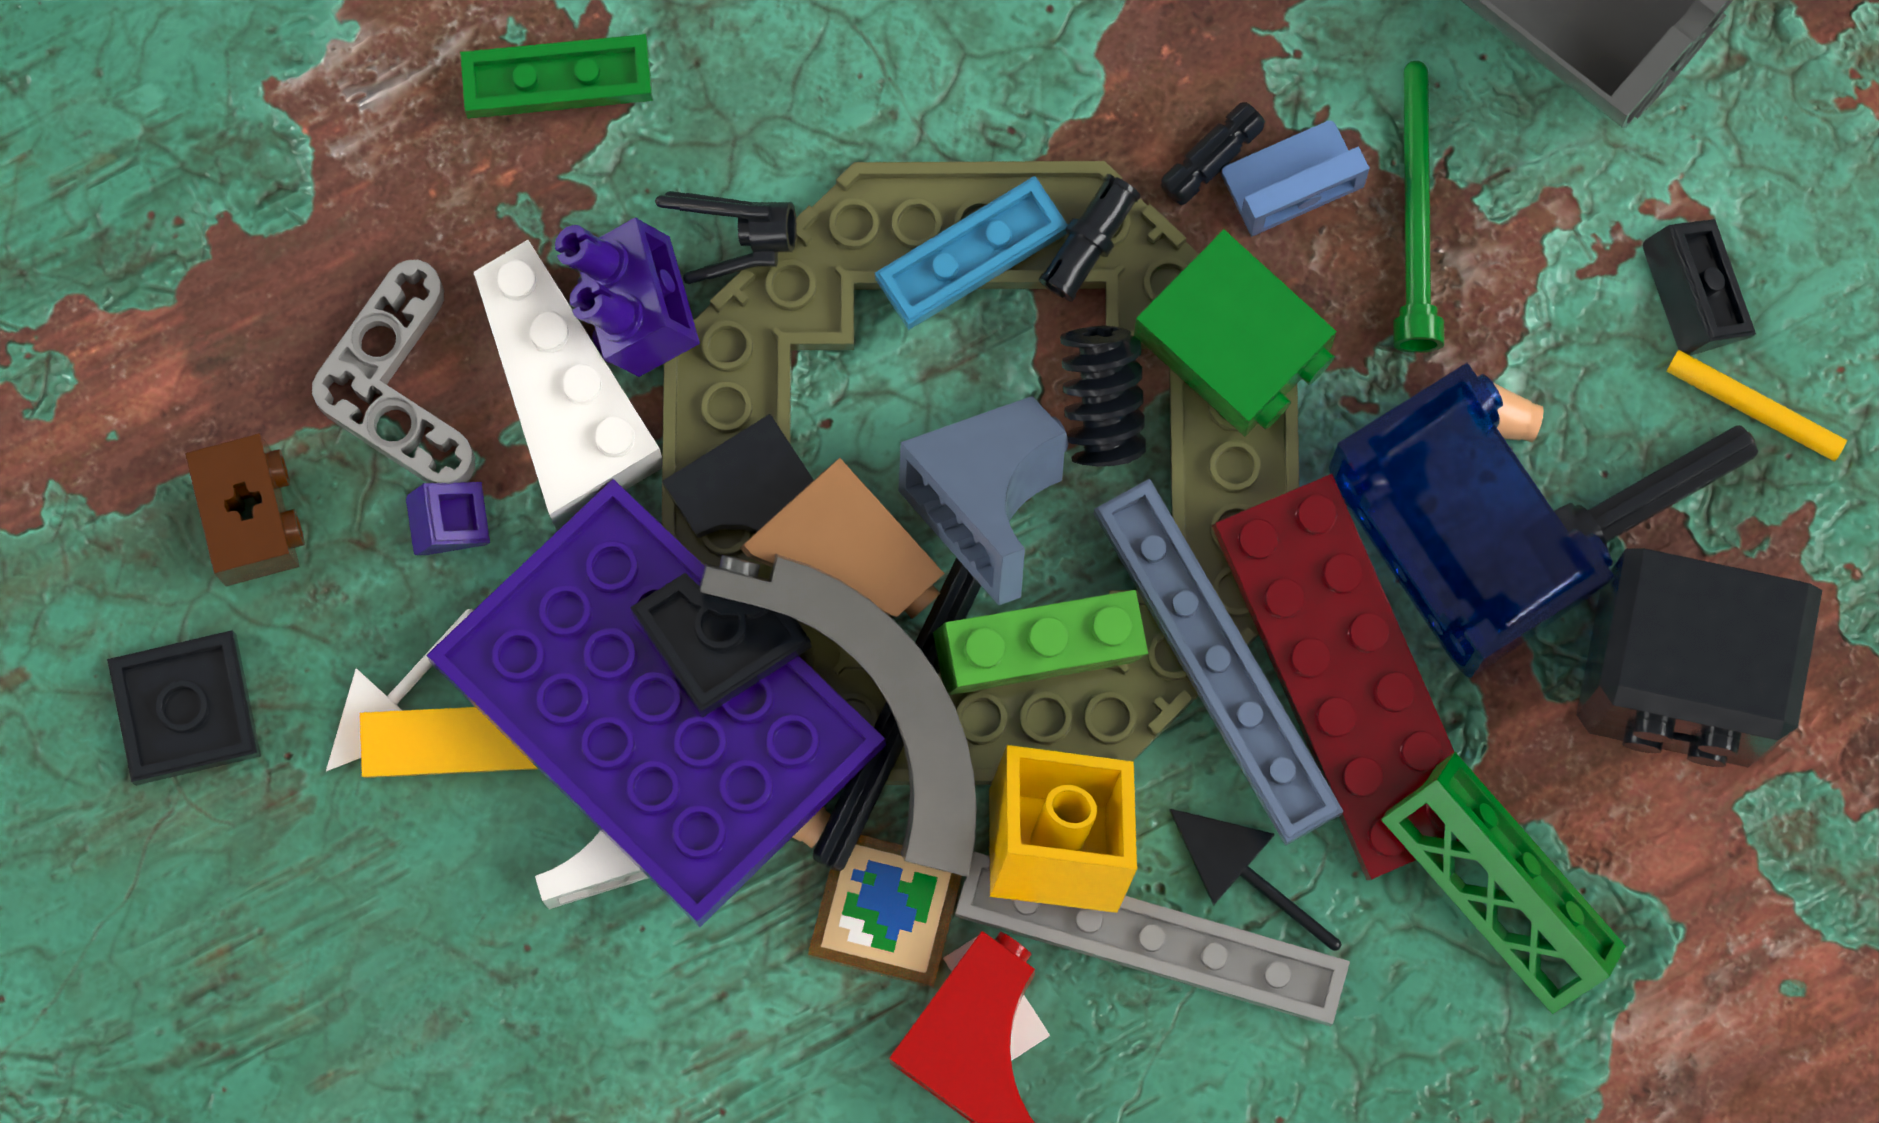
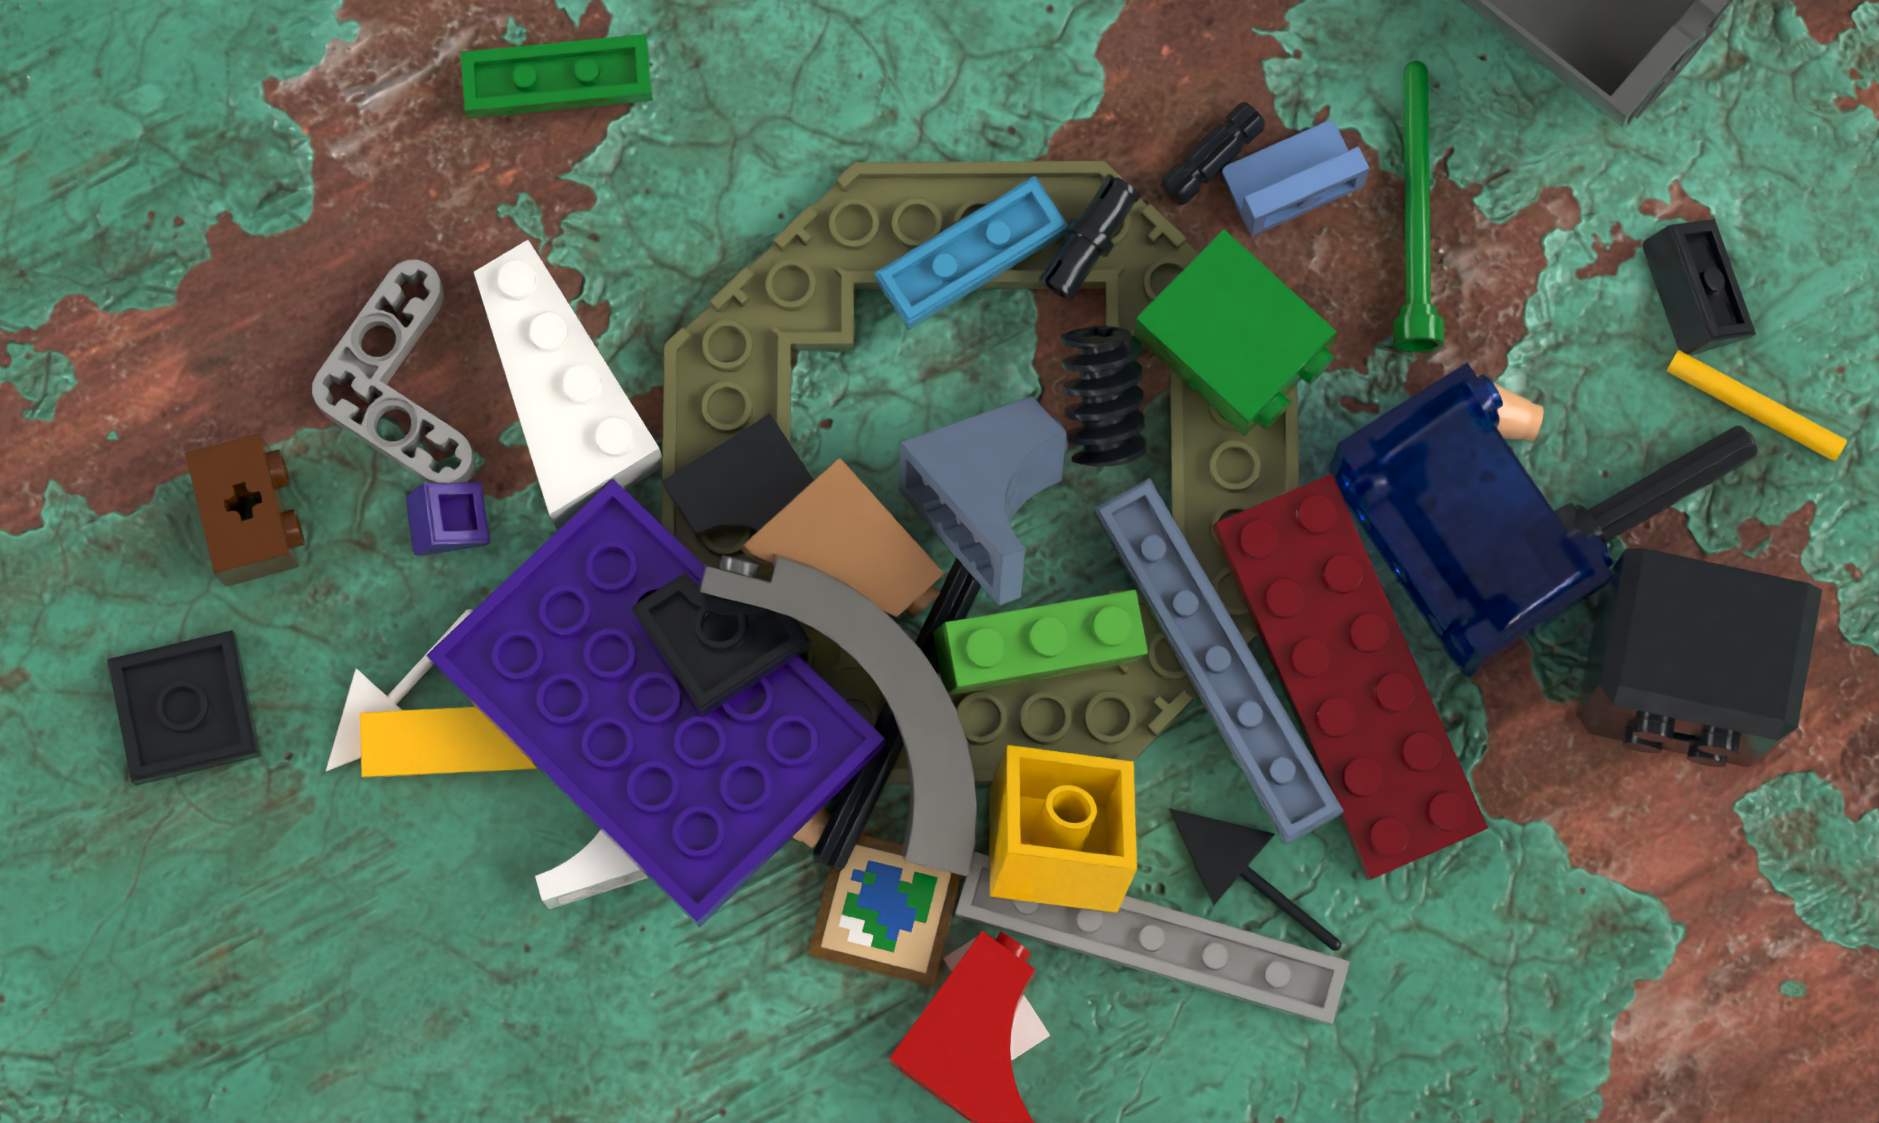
(630, 294): dark purple brick -> none
(762, 225): black plant -> none
(1520, 869): green fence -> none

